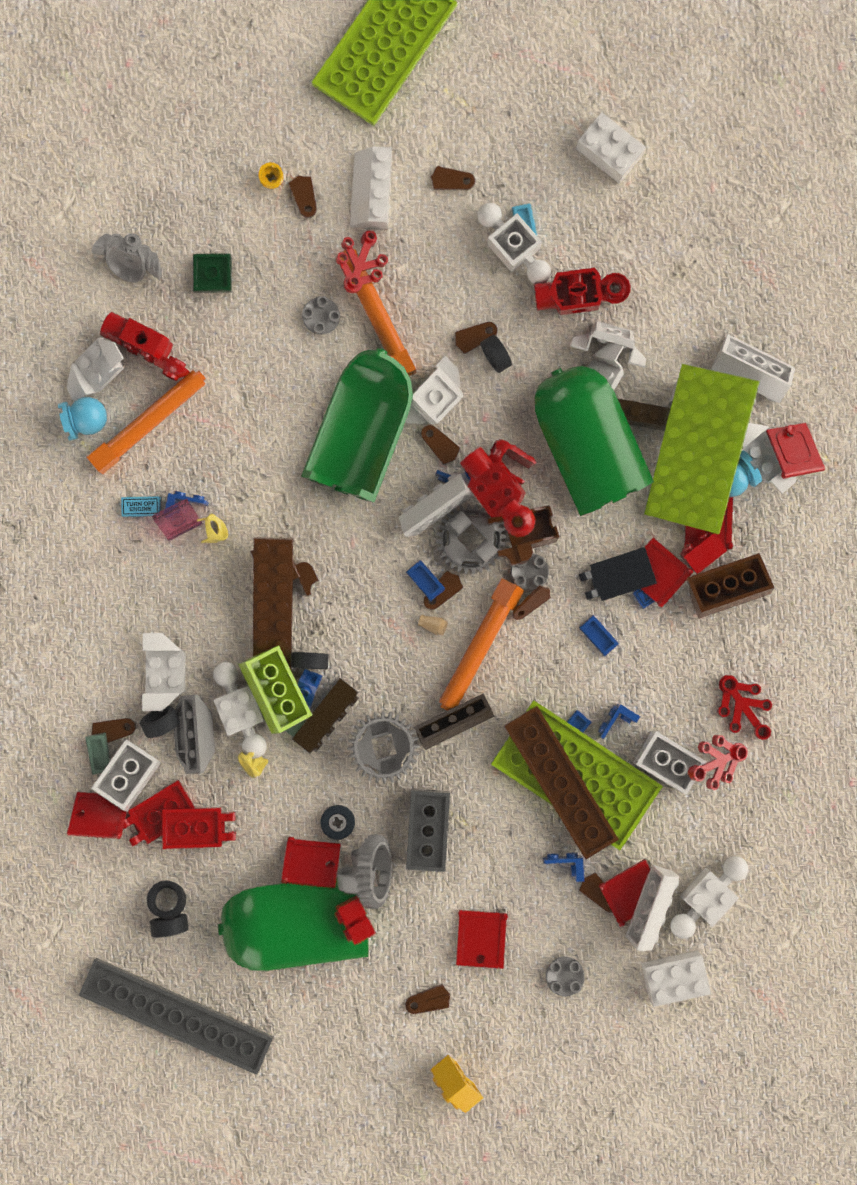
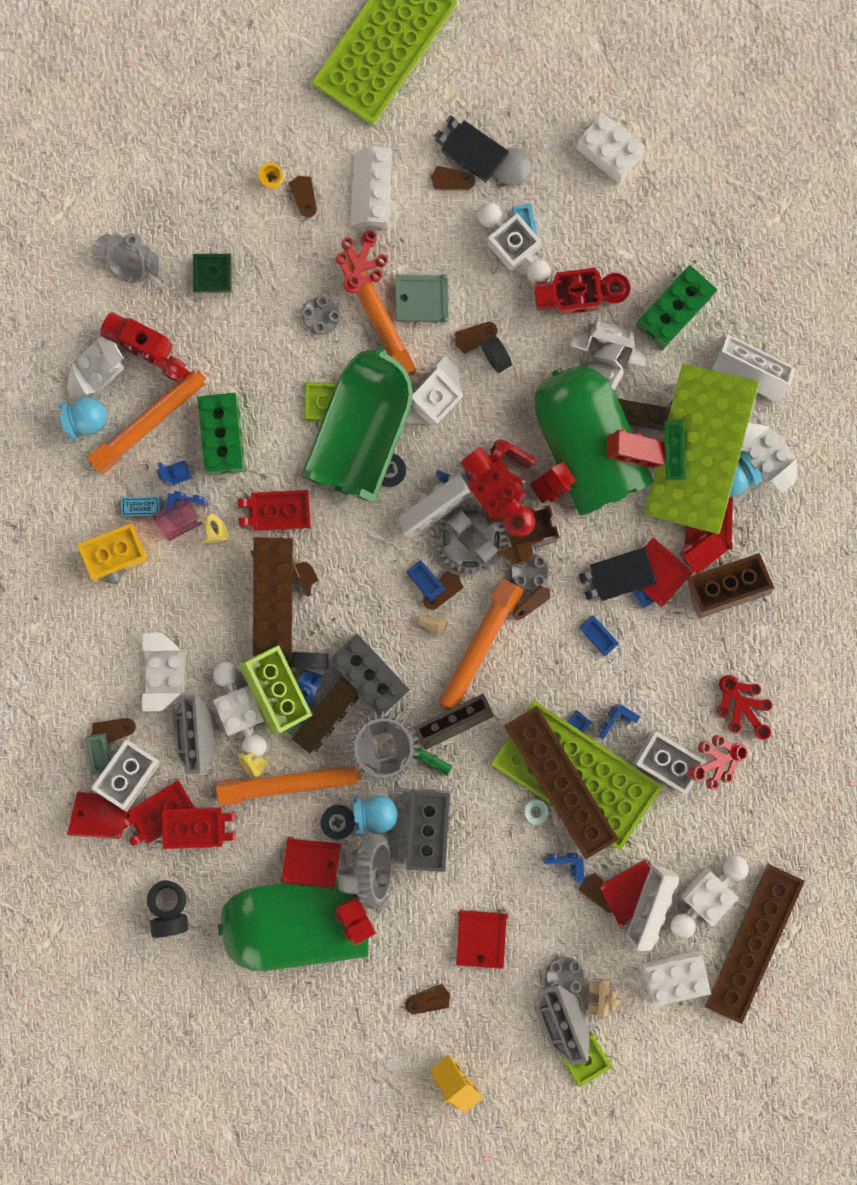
(113, 553): none -> yellow piece
(159, 722): black tyre -> none
(174, 473): none -> blue bracket
(176, 1016): dark grey plate -> none
(210, 427): none -> green brick
(237, 790): none -> orange brick
(277, 510): none -> red tile
(317, 399): none -> lime tile
(356, 677): none -> dark grey brick
(375, 814): none -> medium azure tile
(399, 472): none -> black bush
(425, 298): none -> sand green container
(433, 761): none -> green pin
(440, 444): reddish brown piece -> none
(471, 149): none -> black tile
(514, 167): none -> light grey dish
(543, 812): none -> light aqua piece
(552, 483): none -> red piece
(564, 1024): none -> light grey wedge
(595, 1066): none -> lime tile
(601, 1008): none -> tan hips
(636, 449): none -> brick
(675, 450): none -> green tile
(688, 281): none -> green brick
(754, 943): none -> reddish brown plate
(797, 453): red container -> none

